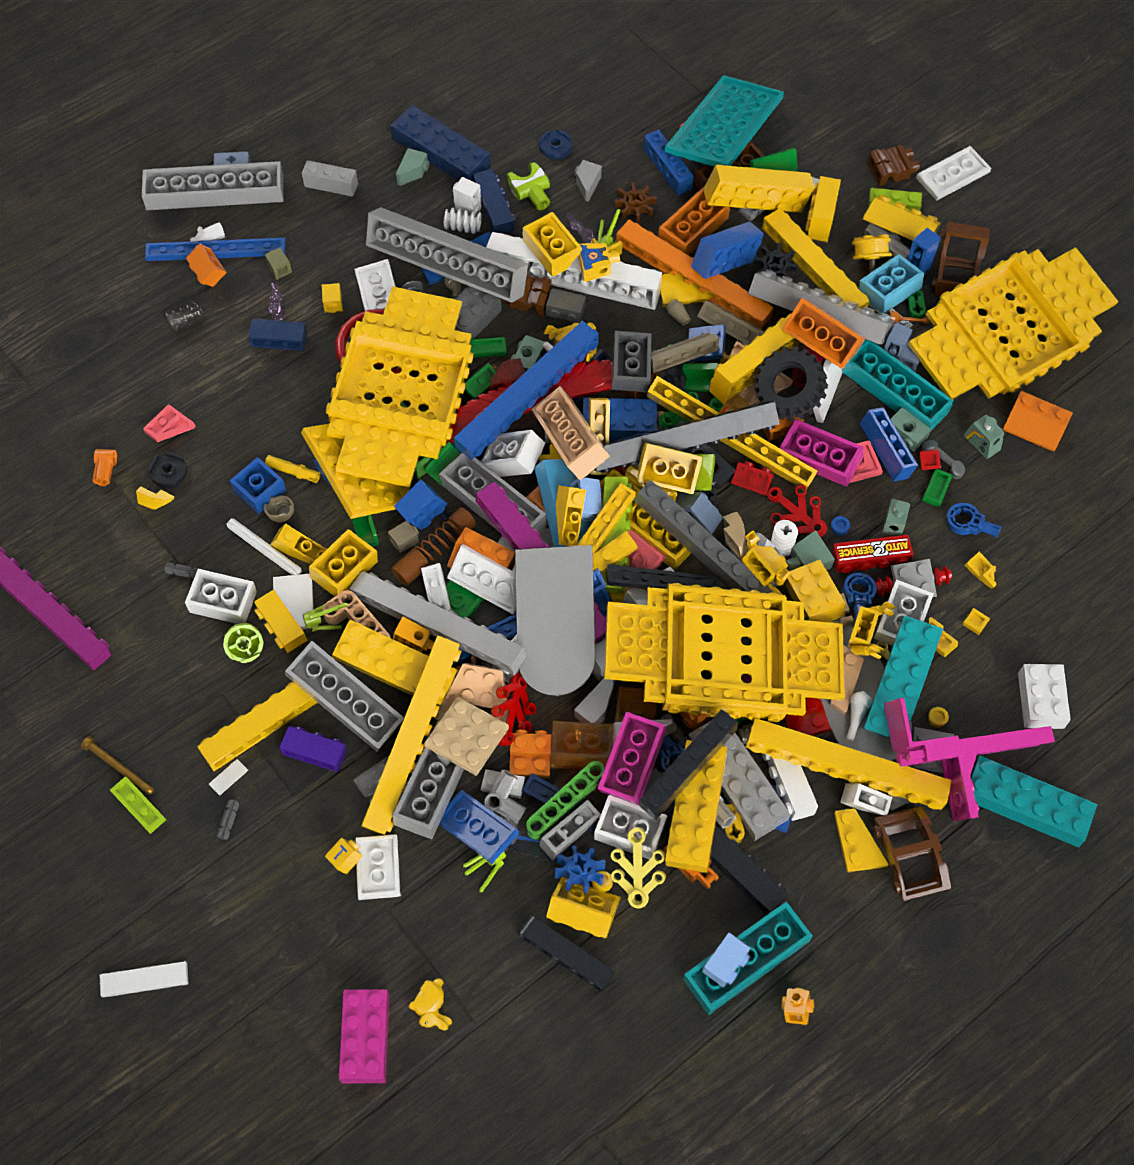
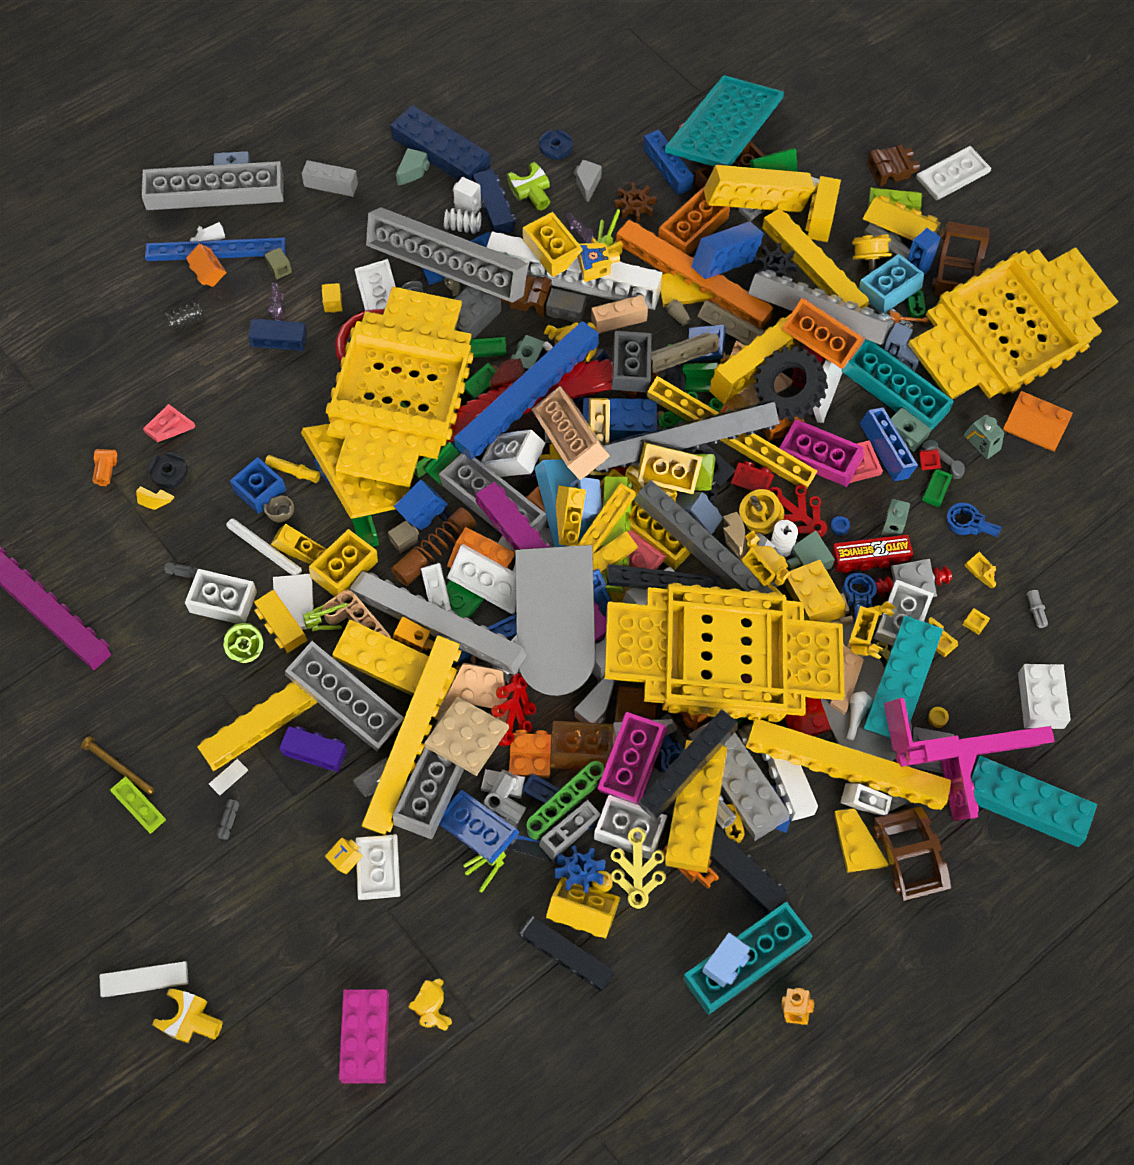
(189, 1018): none -> yellow connector
(619, 314): none -> light nougat brick
(761, 511): none -> yellow wheel
(1037, 608): none -> light grey axle

